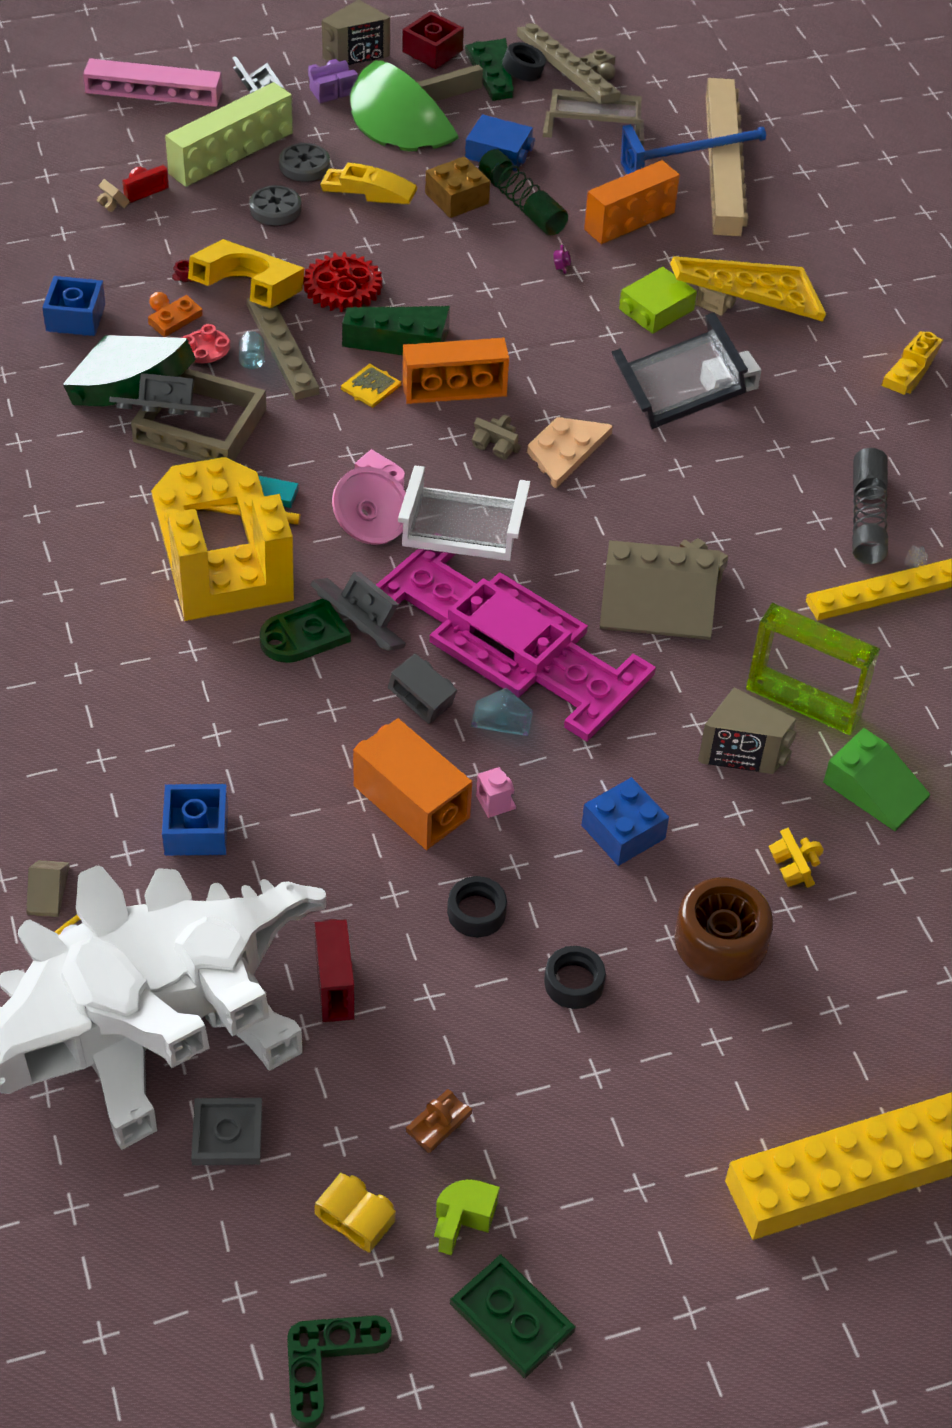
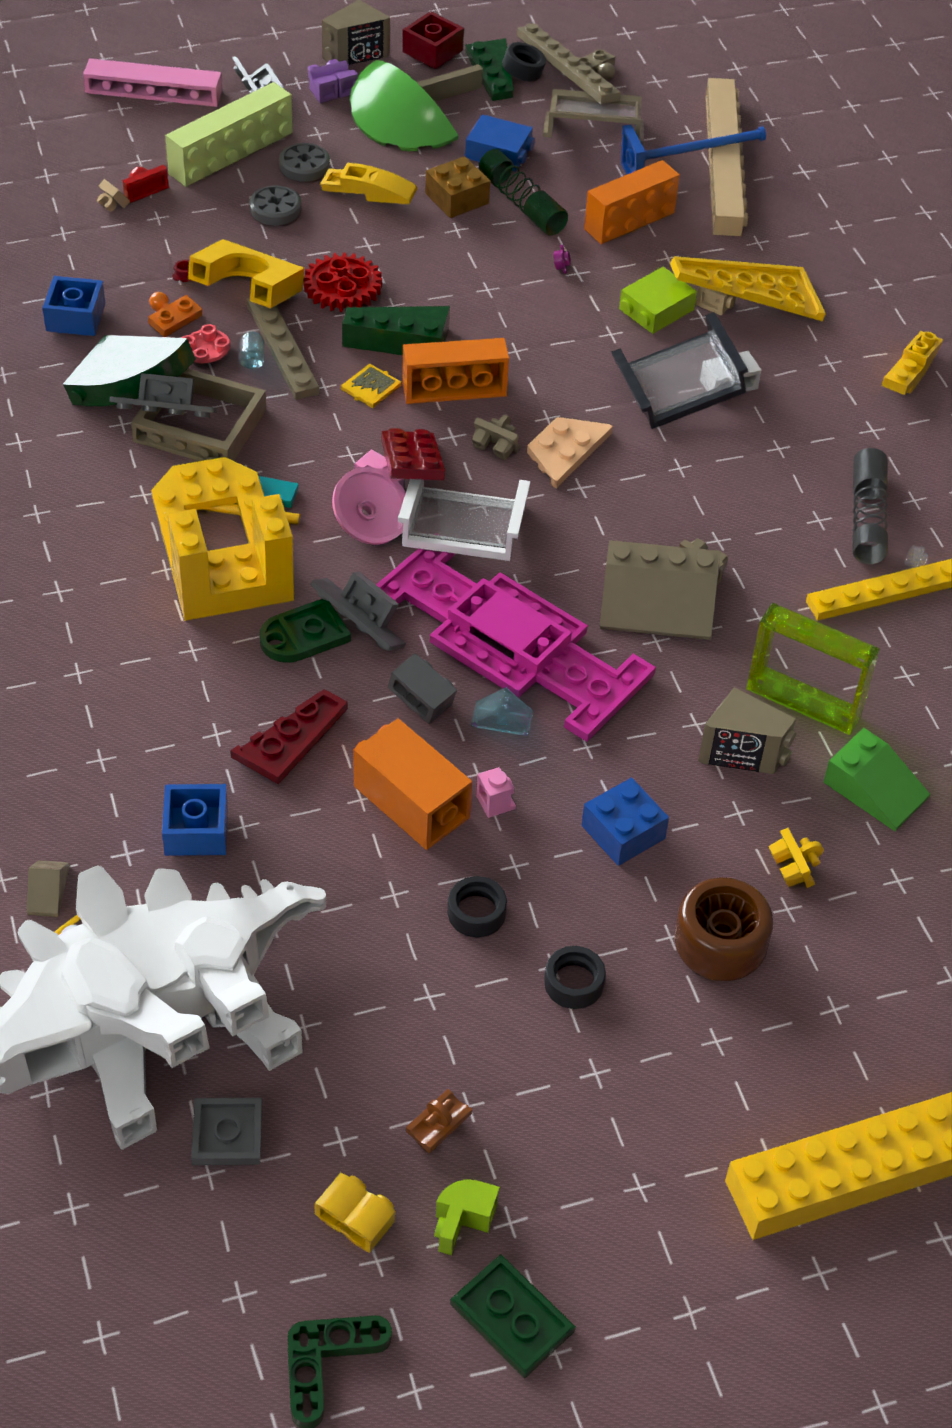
(291, 738): none -> dark red wing
(334, 970): dark red brick -> none
(412, 455): none -> dark red plate

